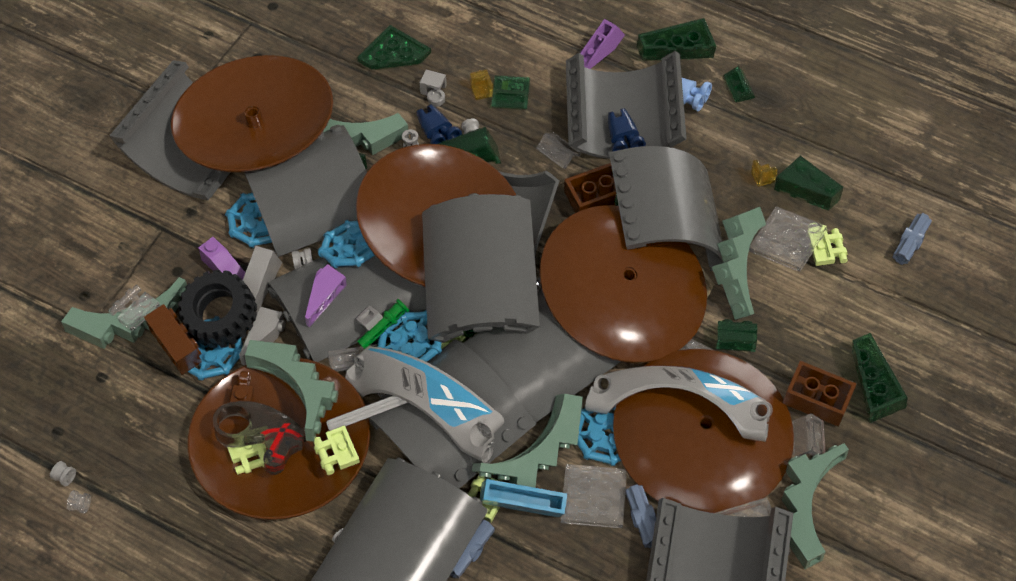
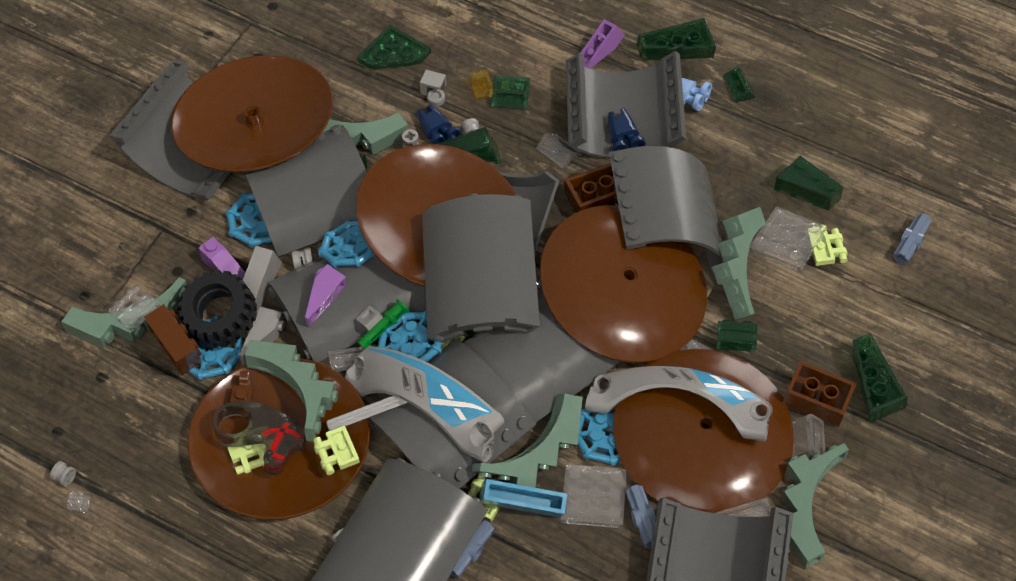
(763, 174): clear yellow panel -> none

